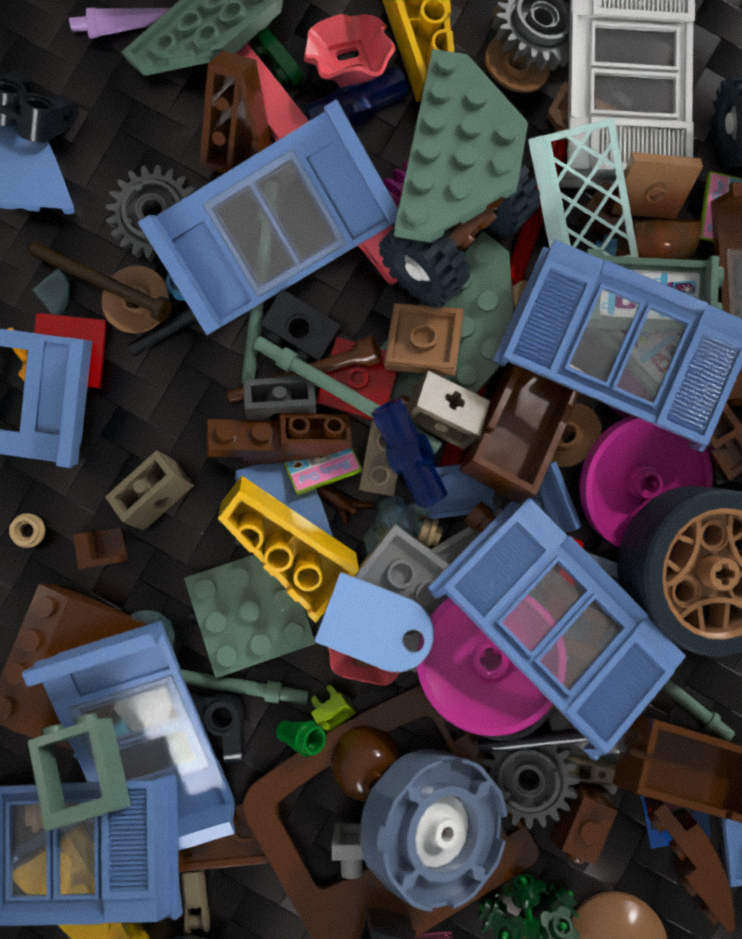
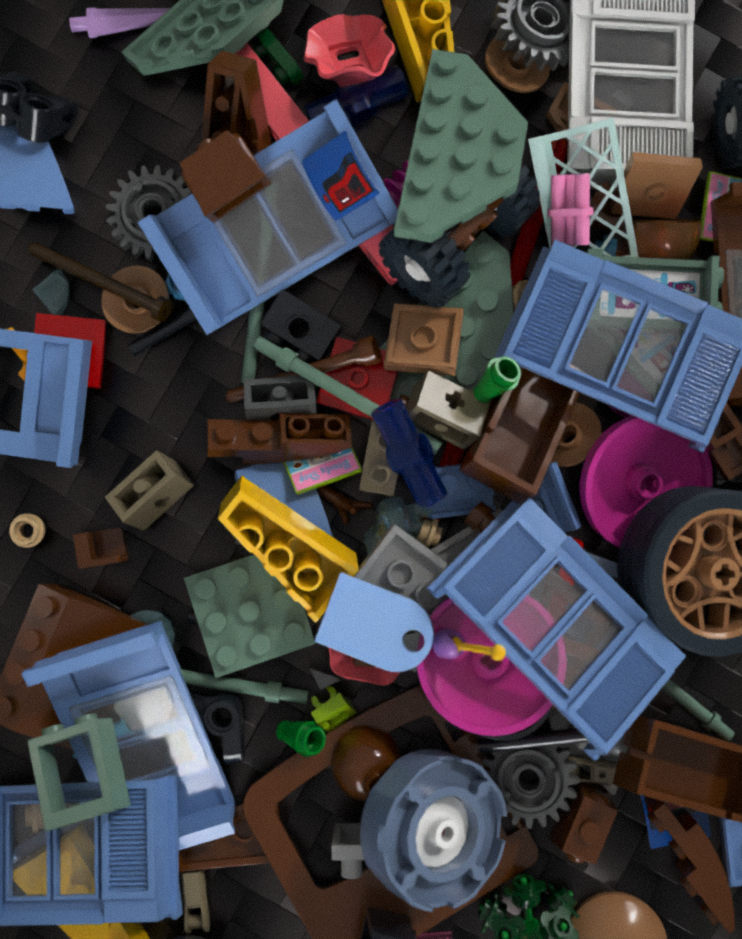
(222, 174): none -> reddish brown torso
(323, 677): none -> dark grey piece
(339, 177): none -> sticker
(452, 648): none -> hinge
(498, 378): none -> green cone
(570, 209): none -> bright pink piece

